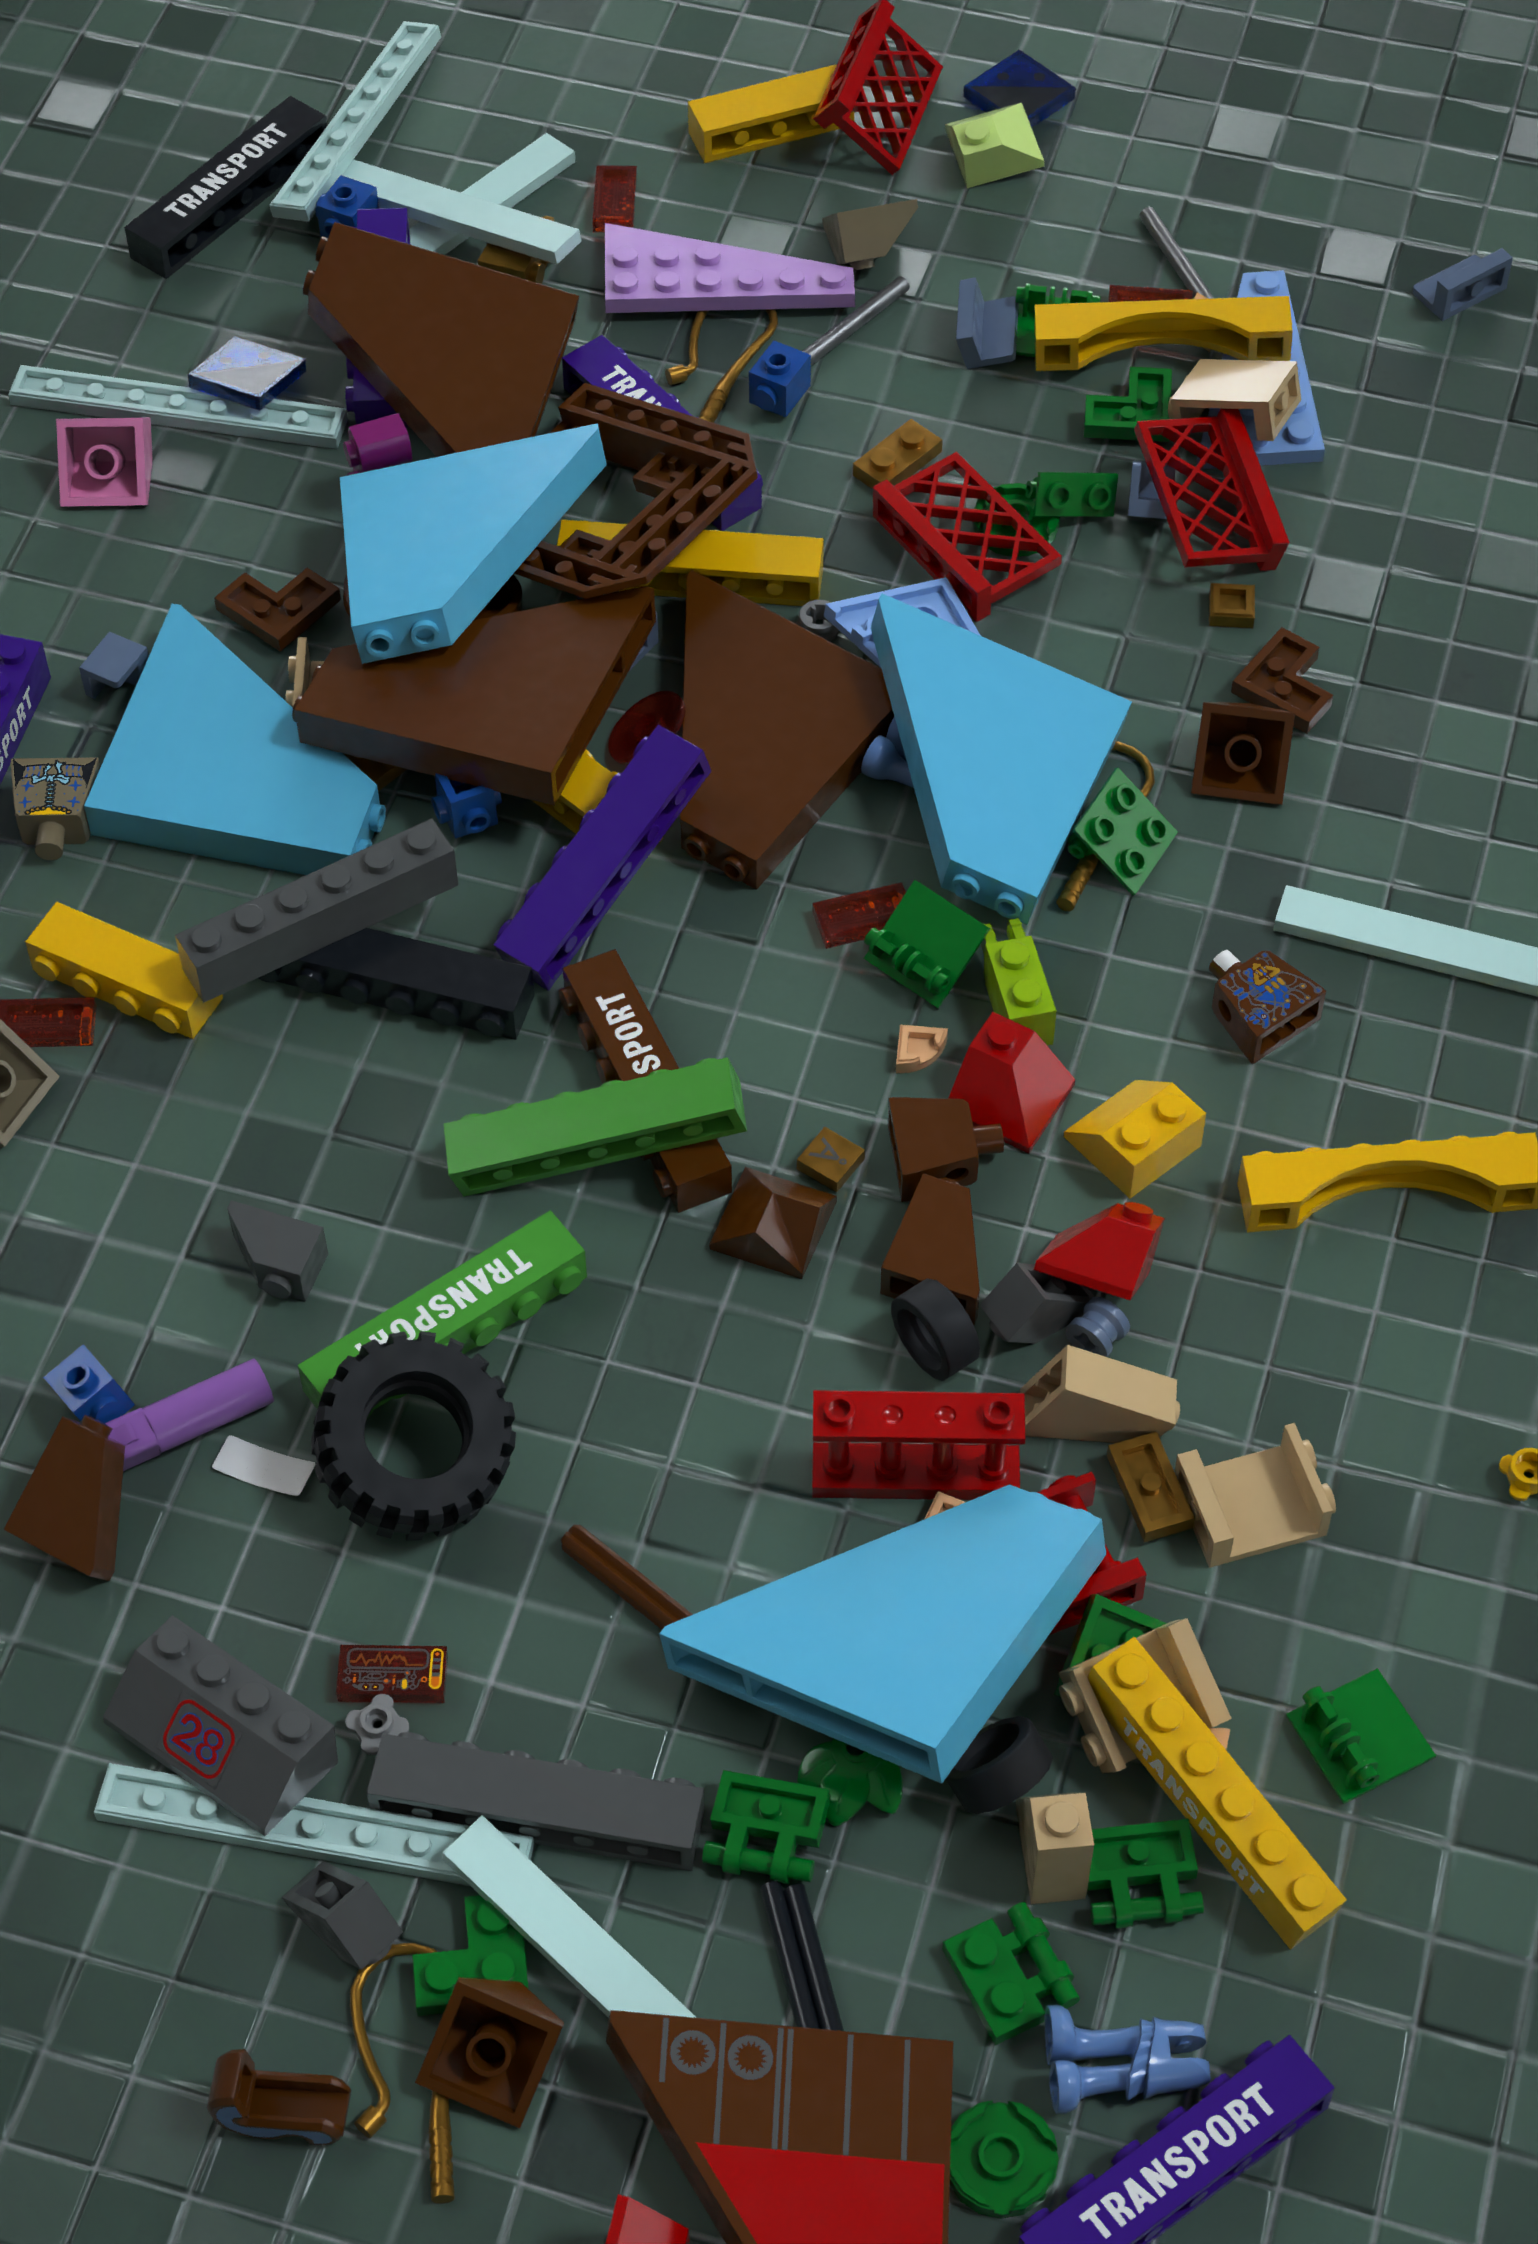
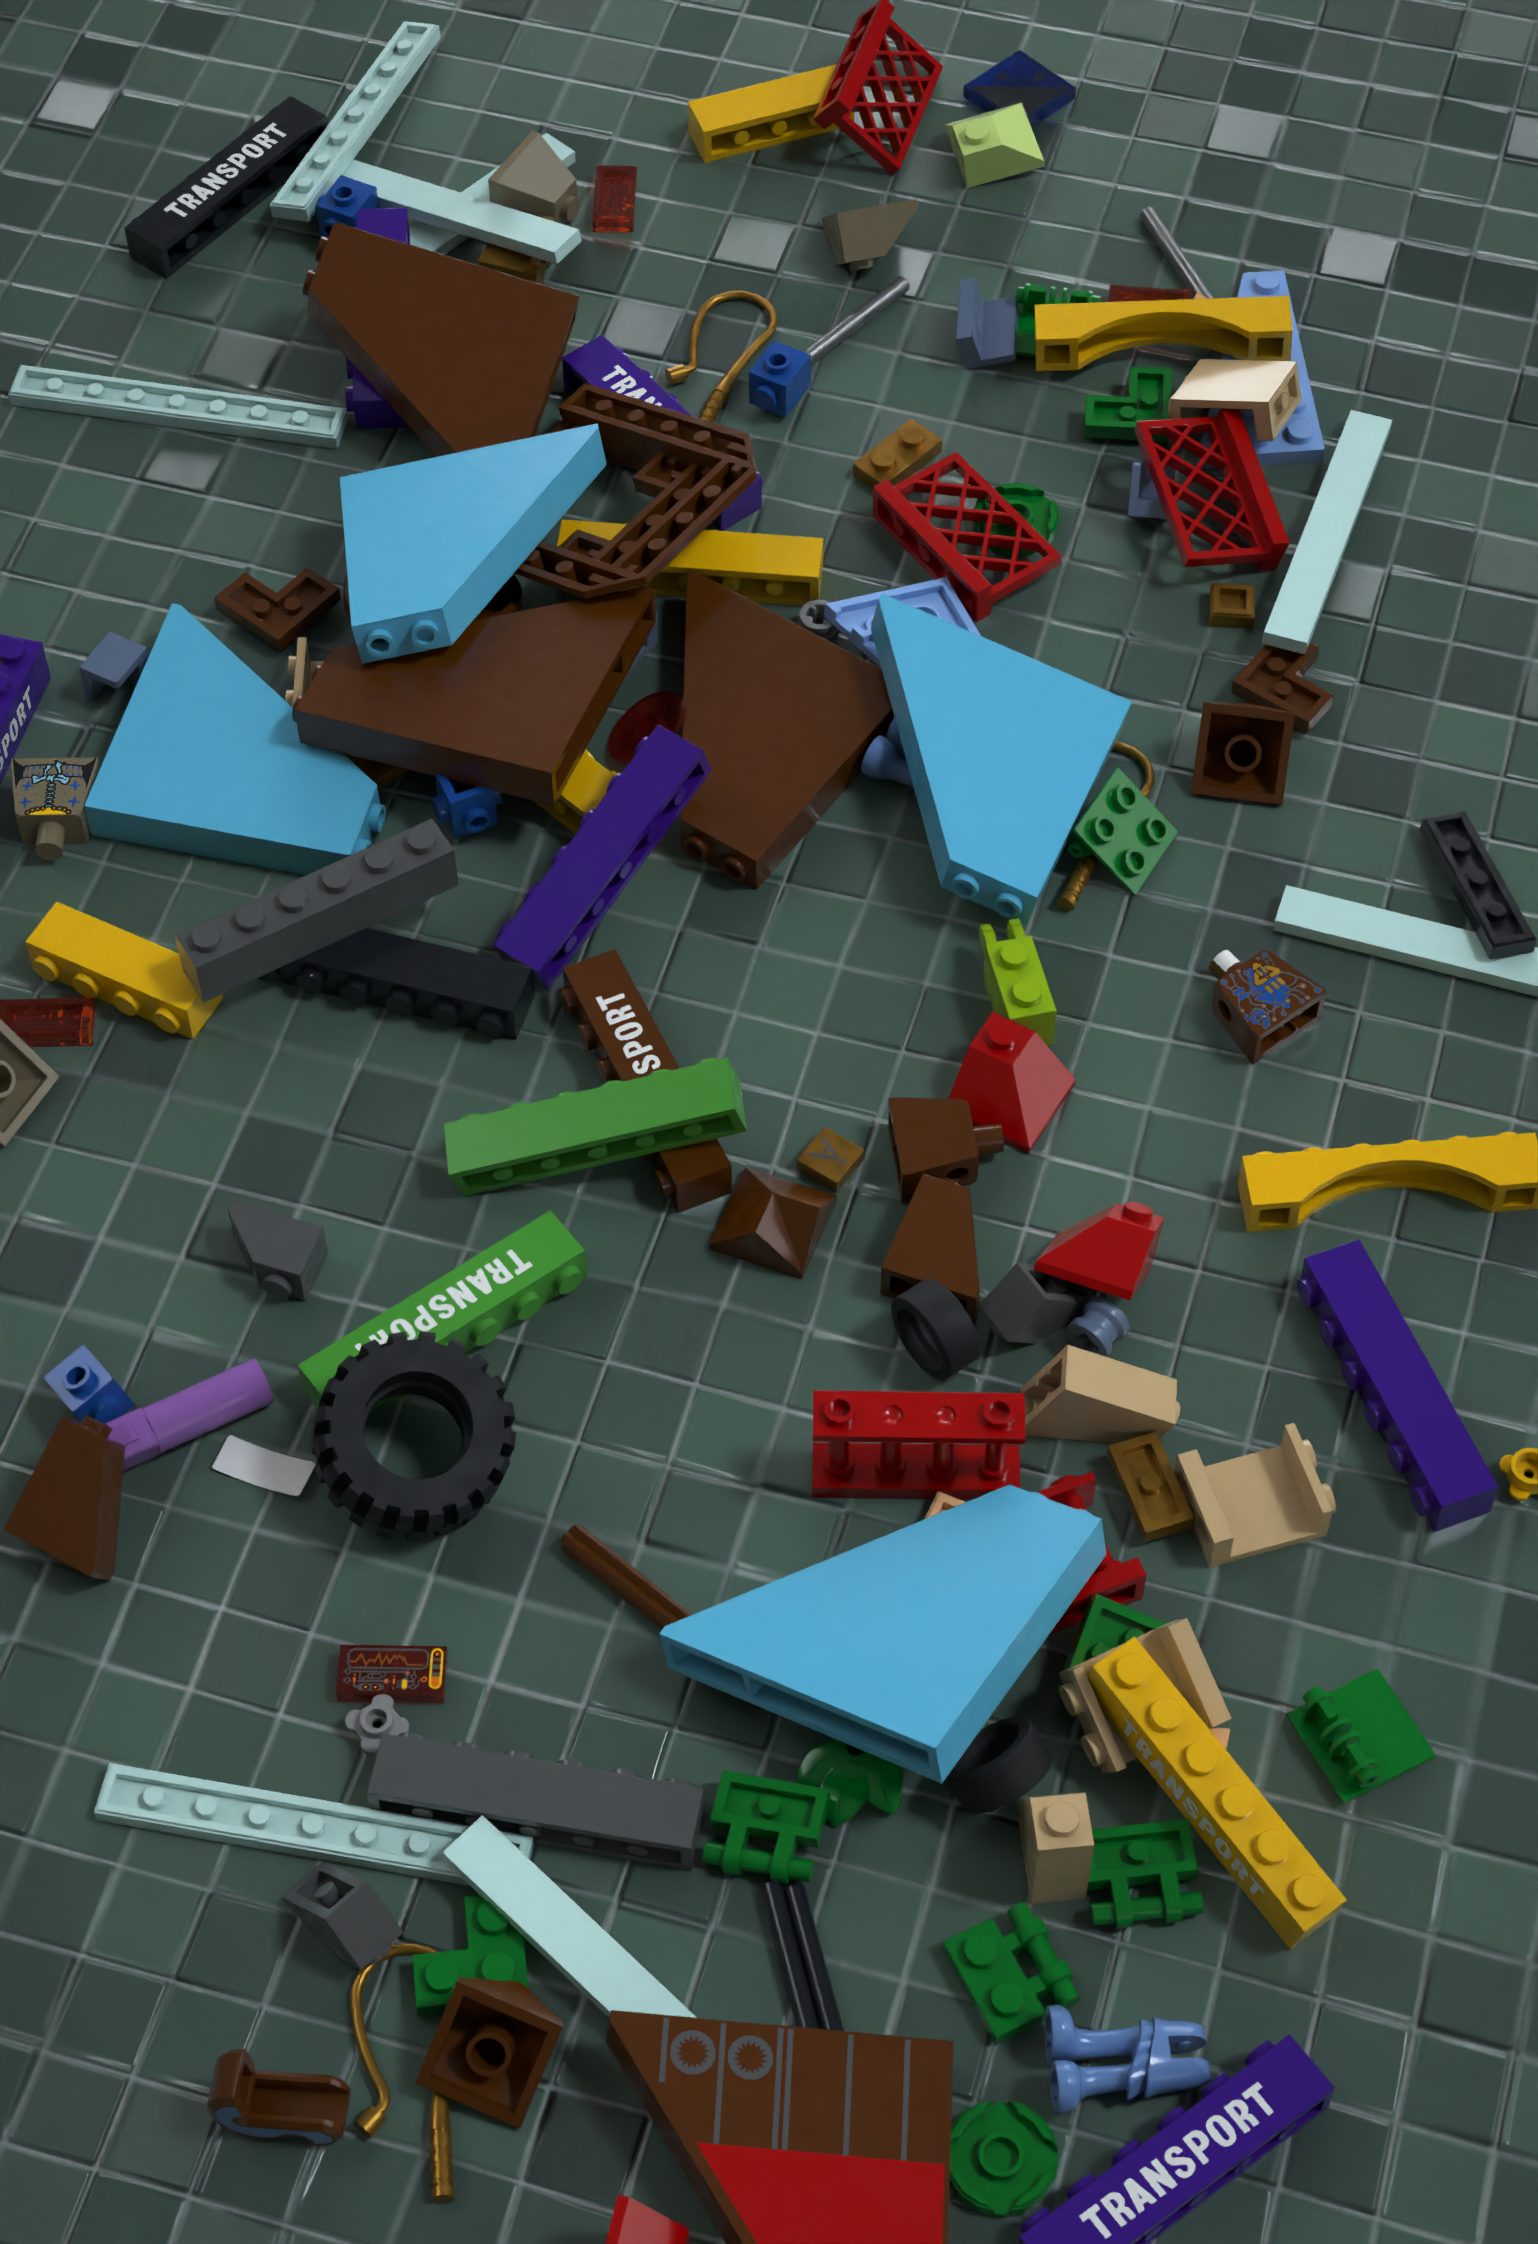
(104, 461): bright pink slope -> none
(221, 1726): dark grey slope -> none
(247, 373): tile -> none
(377, 444): magenta brick -> none
(535, 182): none -> dark tan slope
(686, 274): lavender wing -> none
(854, 915): clear red tile -> none
(919, 1047): light nougat tile -> none
(925, 943): green hinge -> none
(1073, 494): green hinge -> none
(1139, 1133): yellow slope -> none
(1327, 532): none -> light aqua tile
(1397, 1386): none -> dark purple brick
(1464, 284): sand blue panel -> none
(1477, 885): none -> black tile

